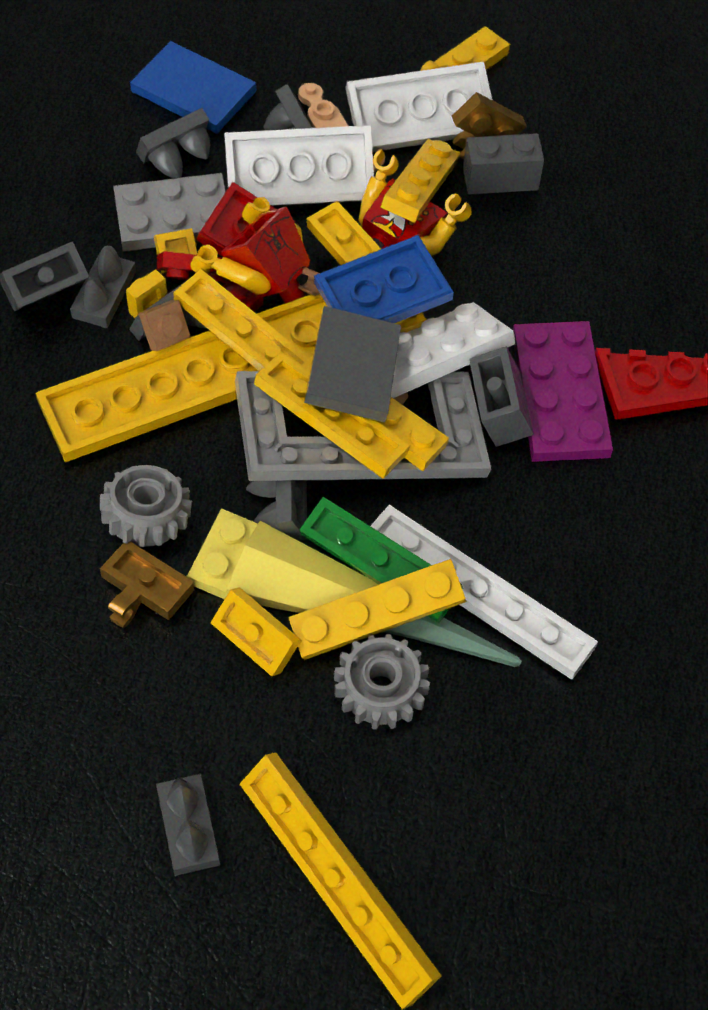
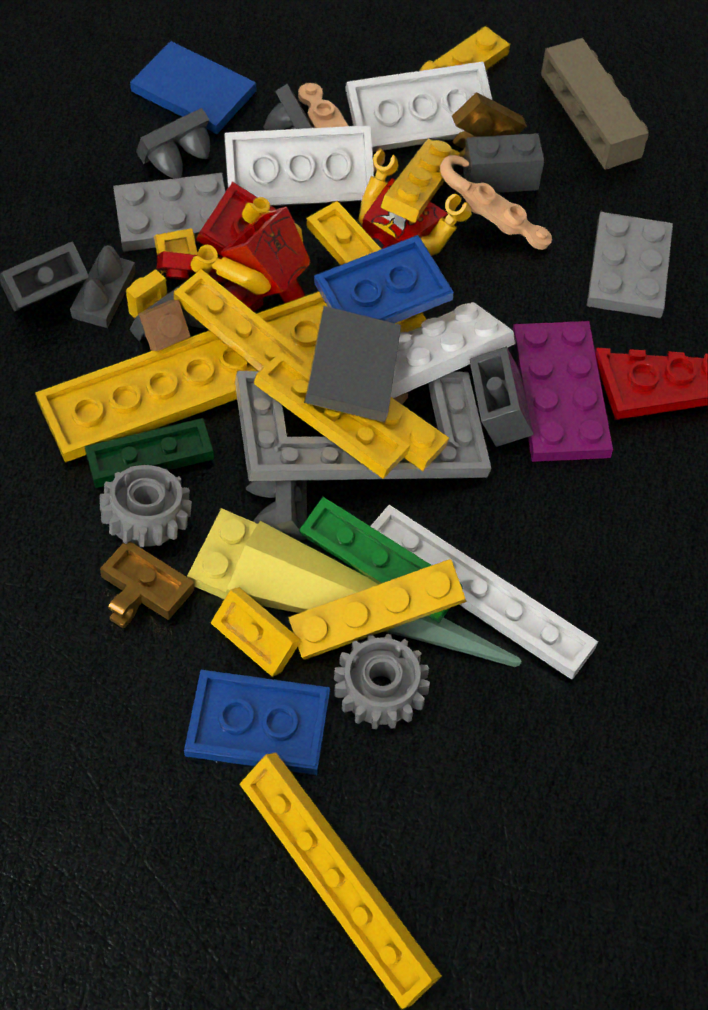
(162, 447): none -> dark green plate
(188, 825): dark grey tile -> none
(249, 717): none -> blue tile
(309, 286): medium nougat hand -> none
(485, 201): none -> light nougat piece
(594, 103): none -> dark tan brick
(630, 265): none -> light grey plate

